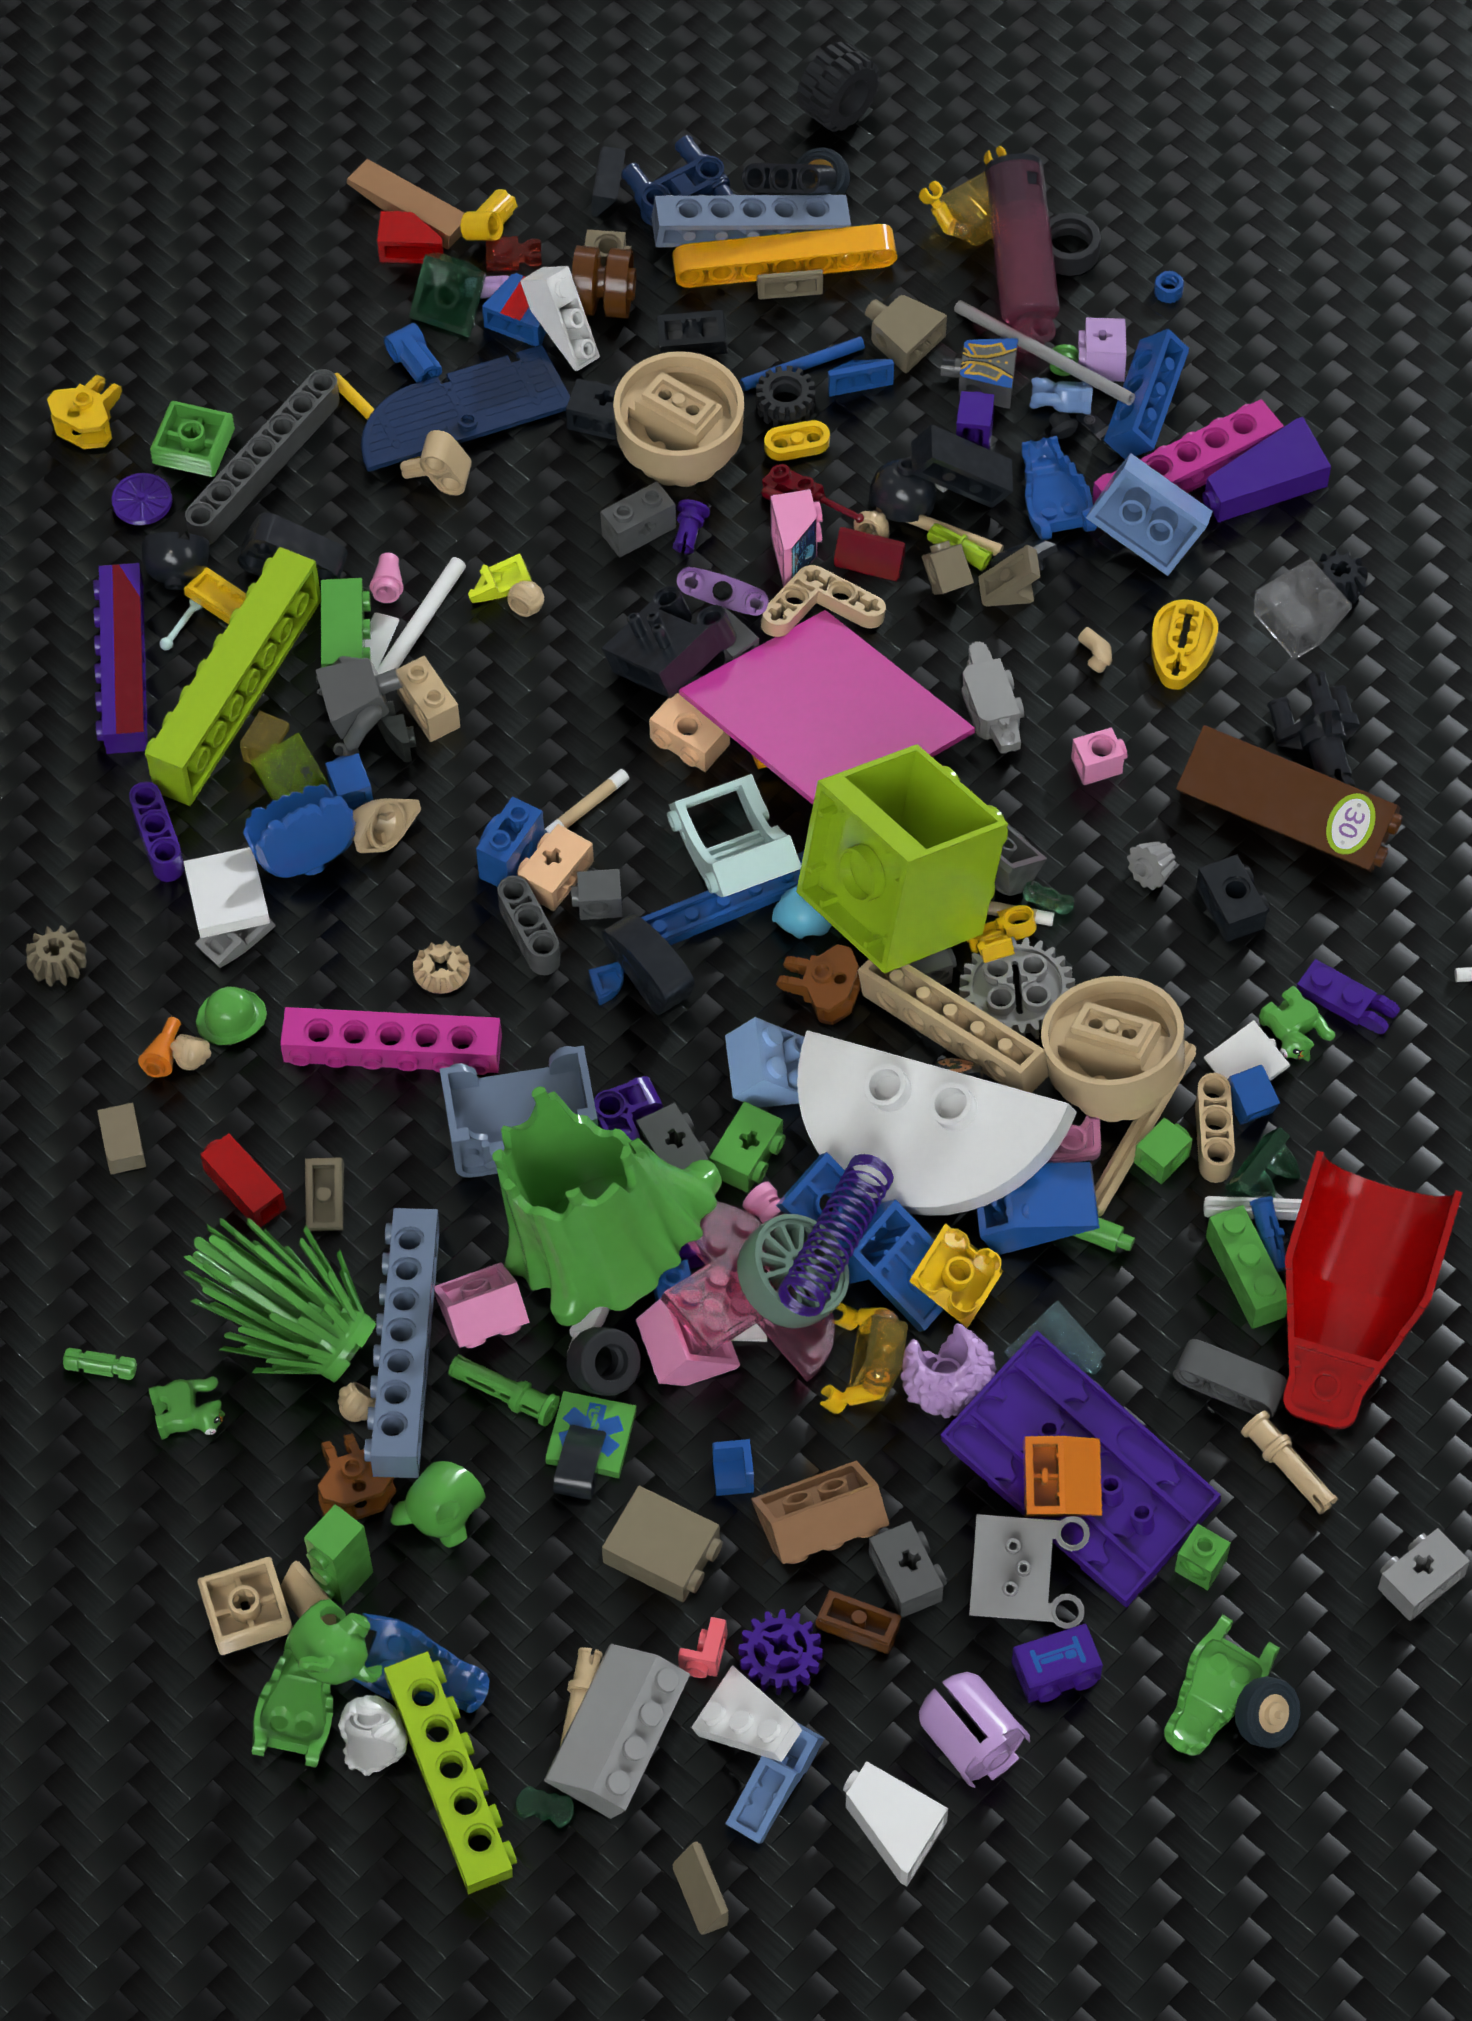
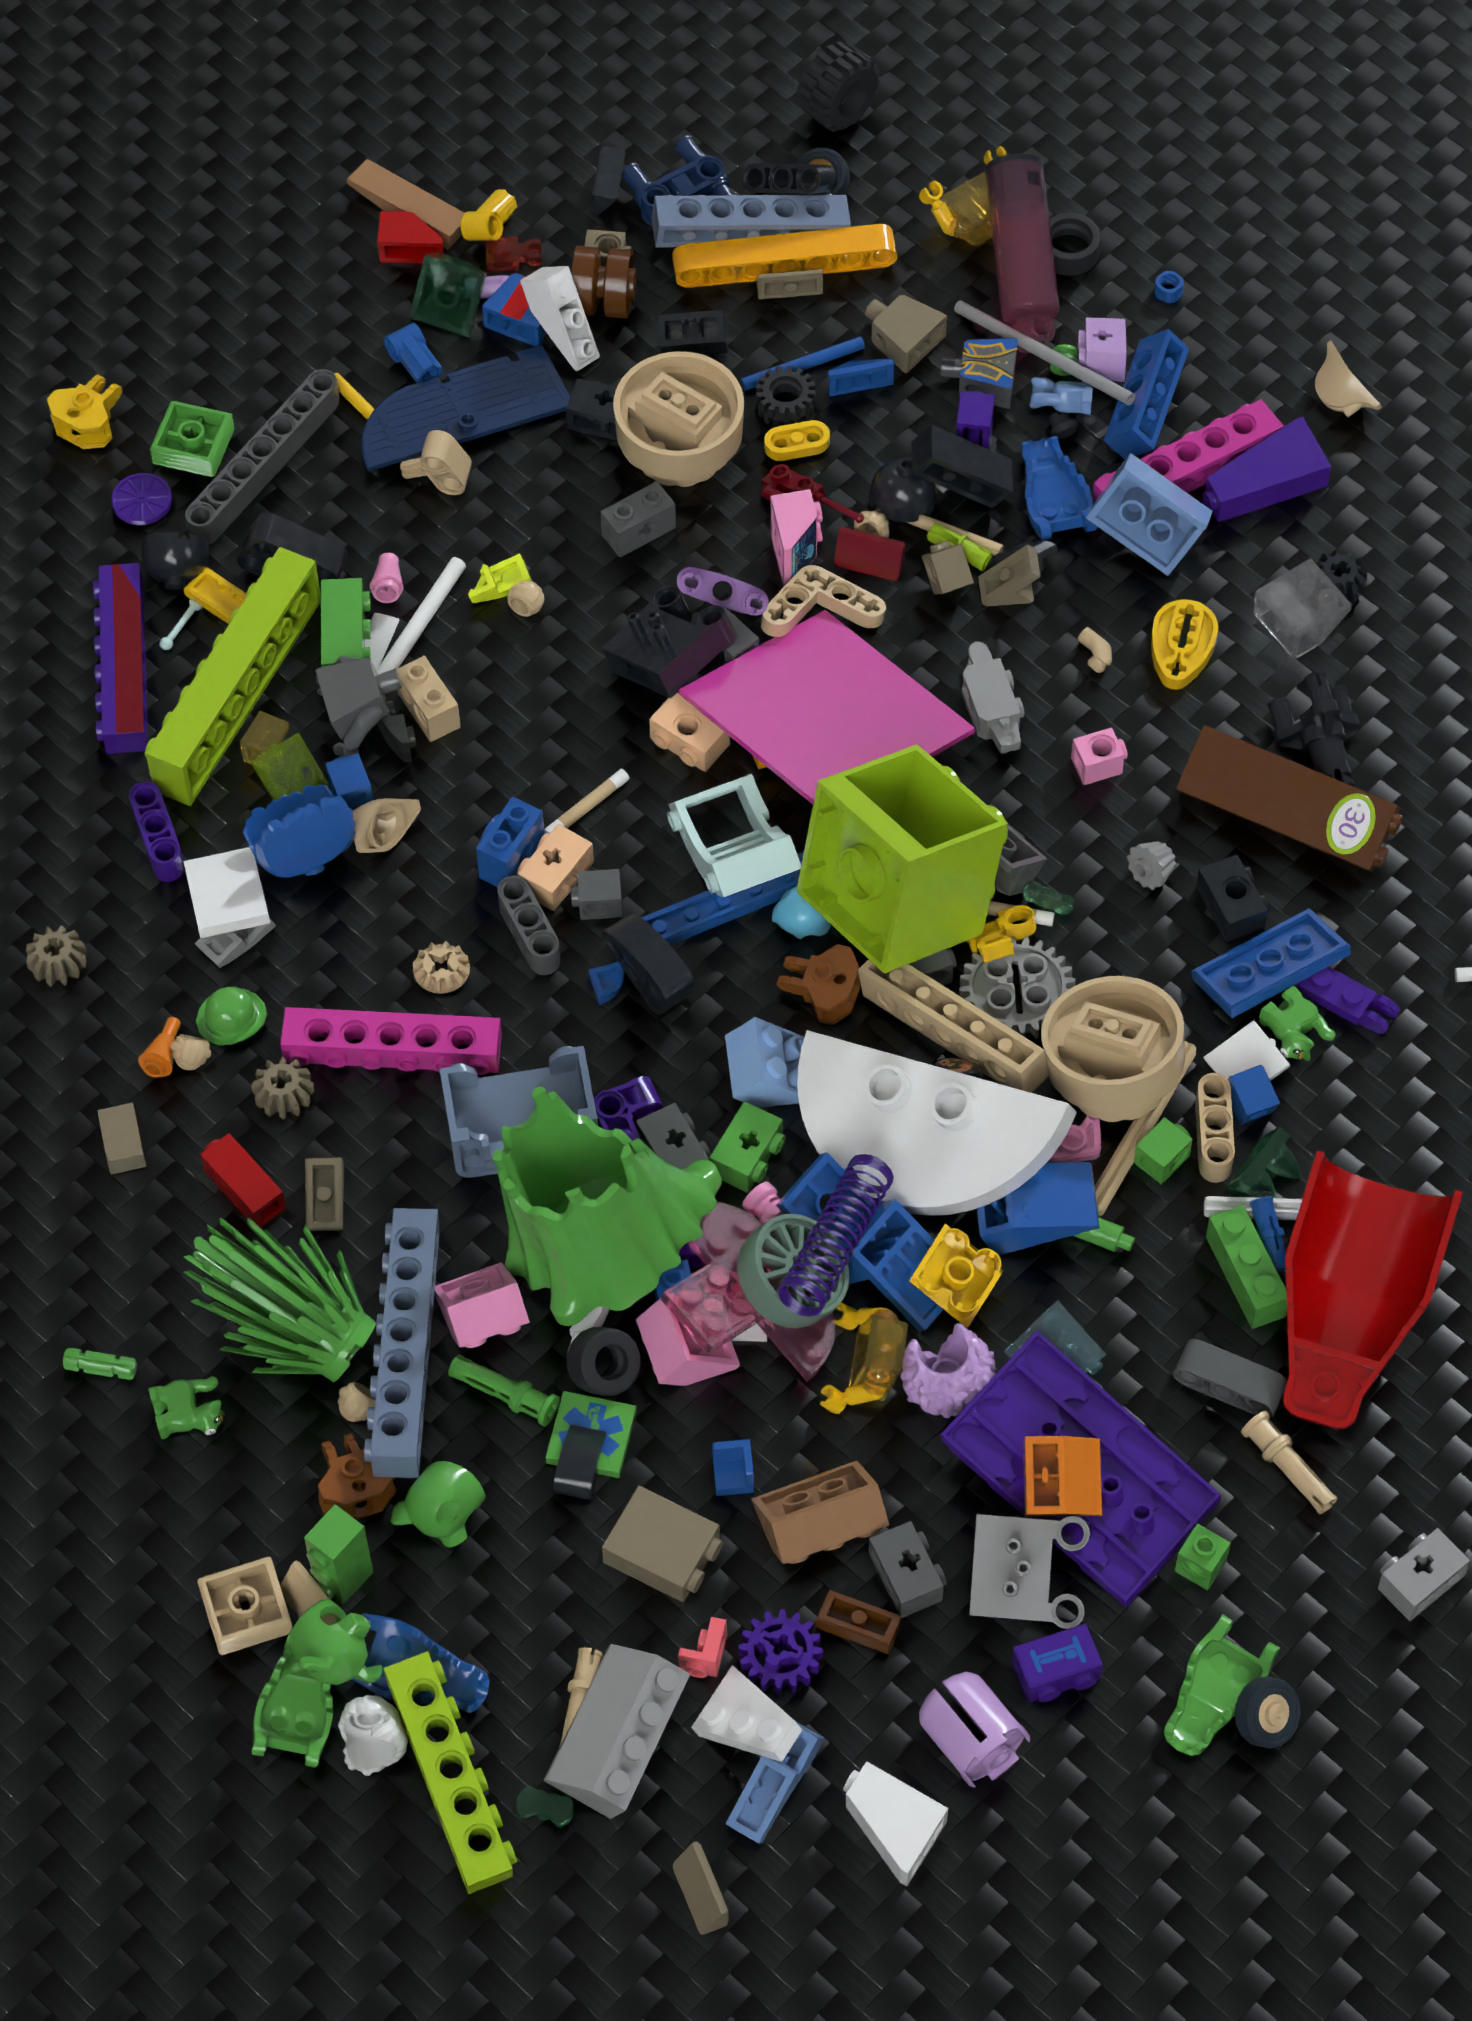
(295, 1084): none -> dark tan gear
(690, 521): dark purple pin -> none
(1270, 962): none -> blue tile
(1339, 387): none -> tan hat

